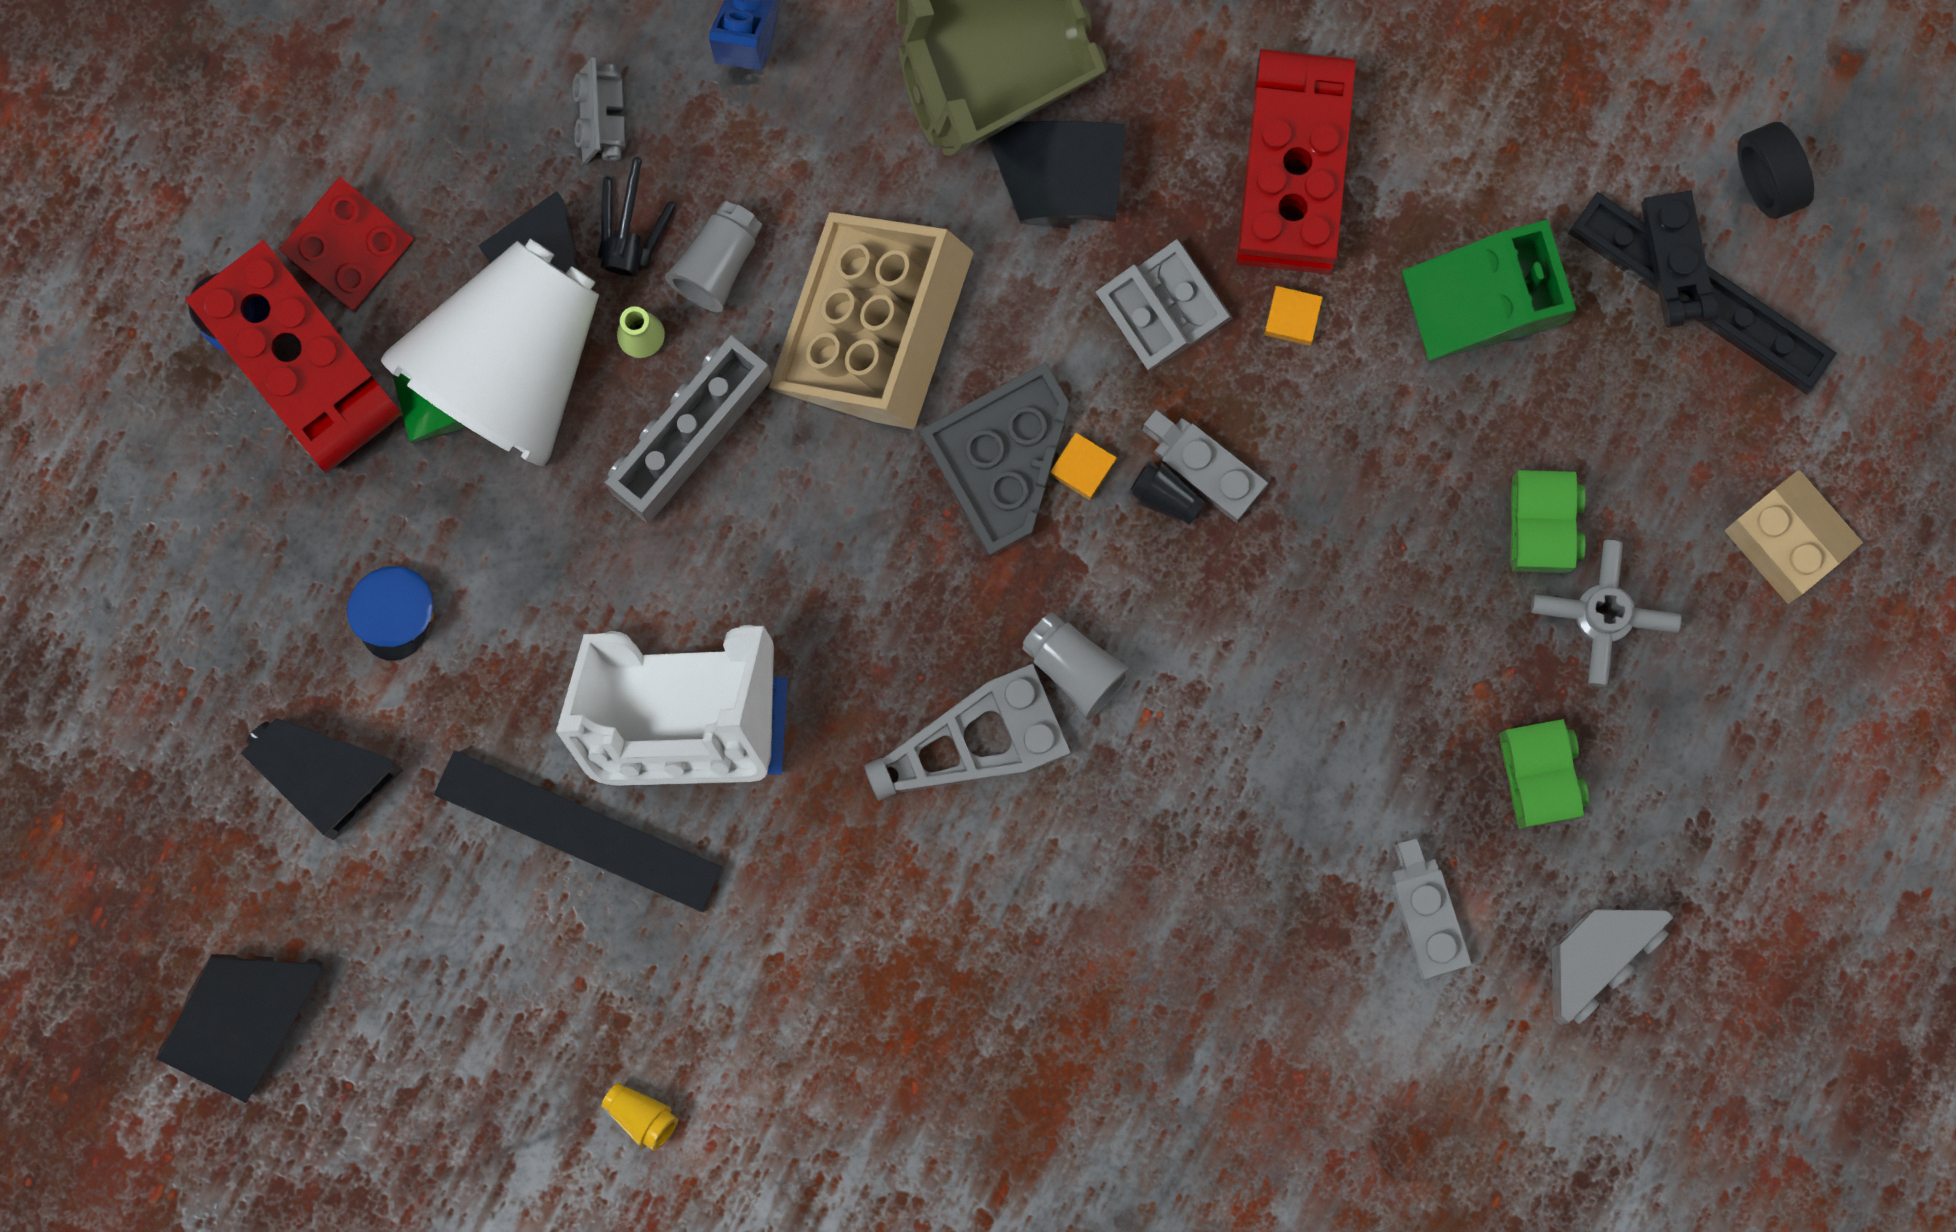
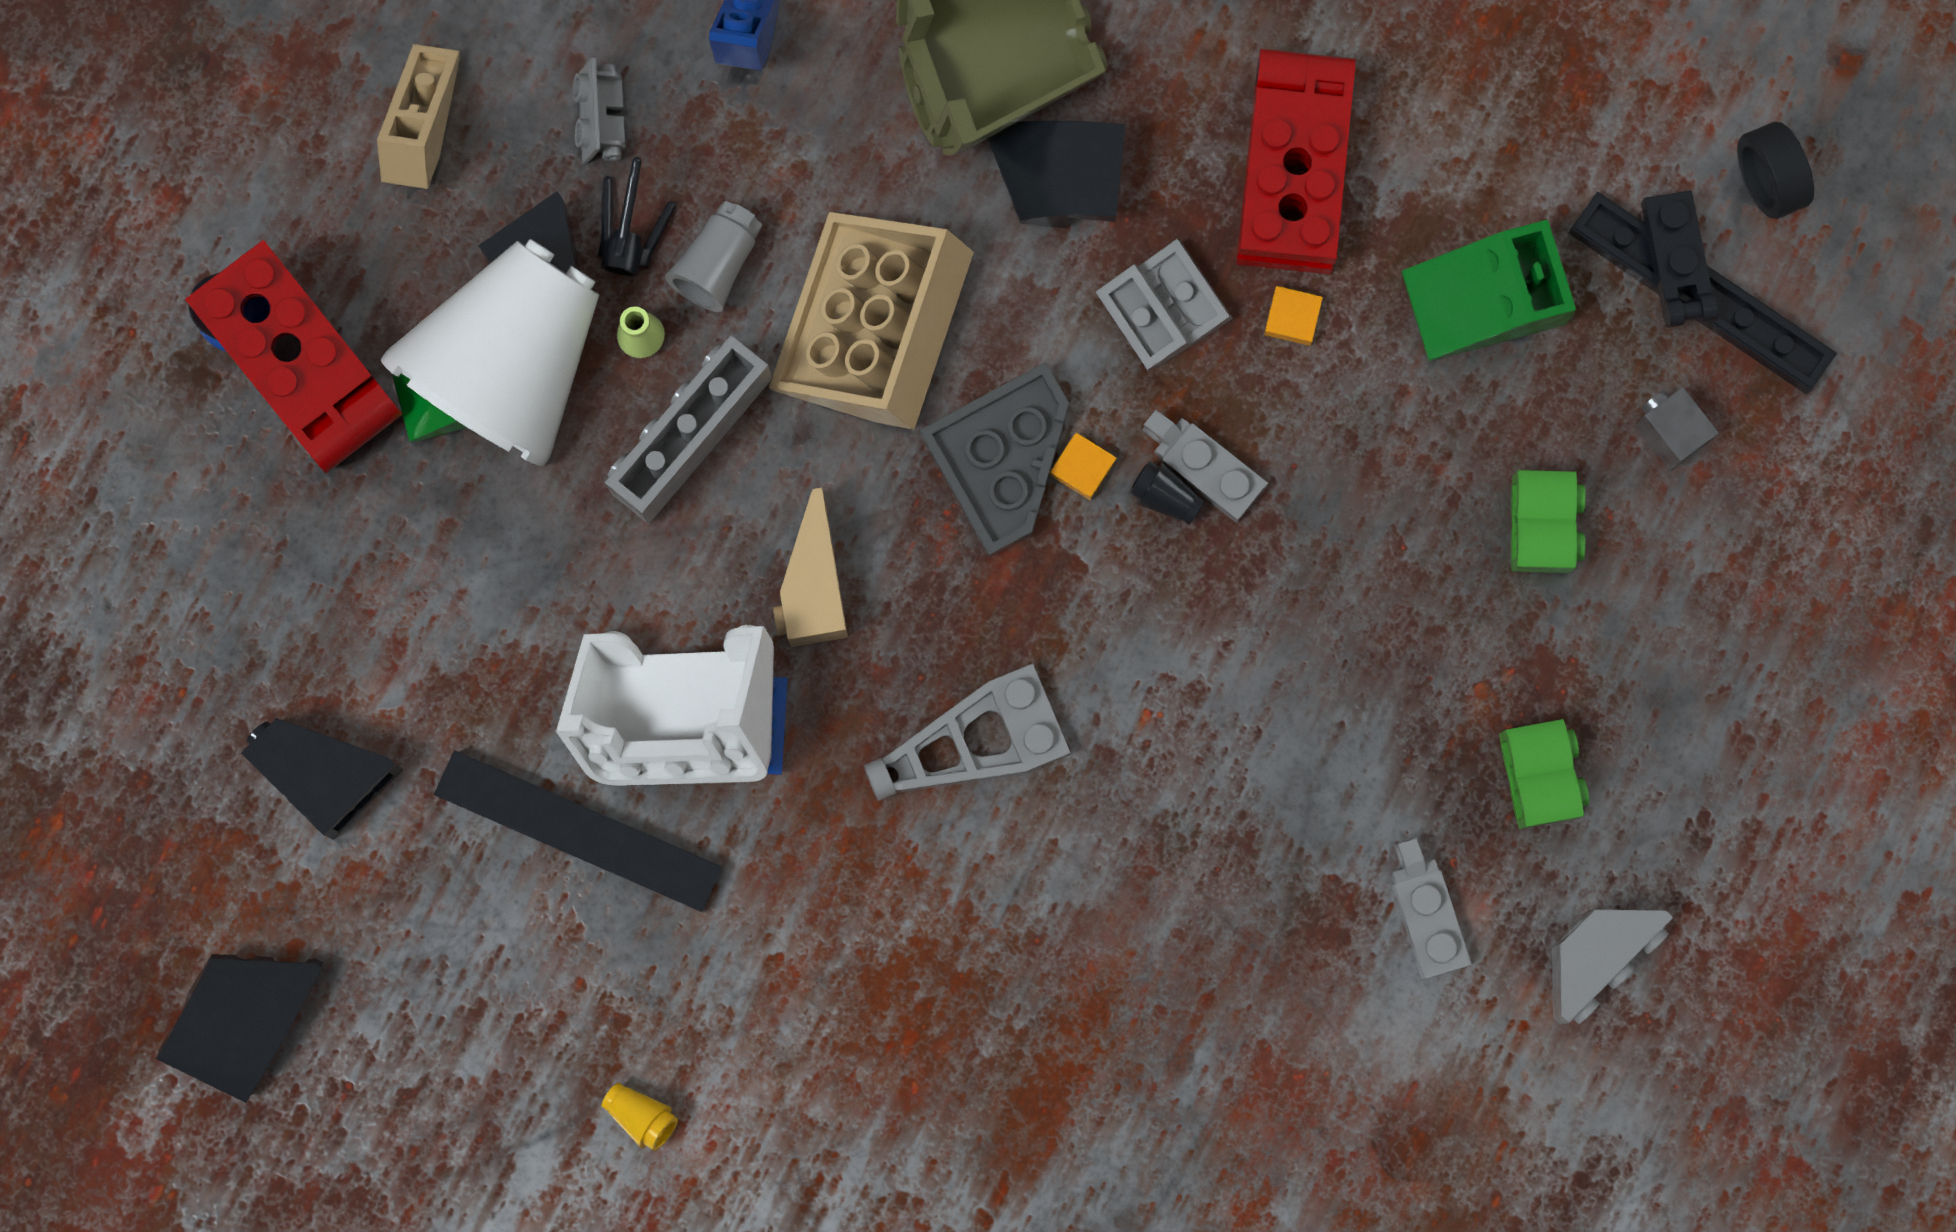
(345, 244): red hinge -> none
(391, 611): blue piece -> none
(418, 117): none -> tan slope
(811, 587): none -> tan slope
(1076, 664): light grey plant -> none
(1617, 603): light grey bar -> none
(1675, 427): none -> flat silver brick
(1793, 537): tan slope -> none

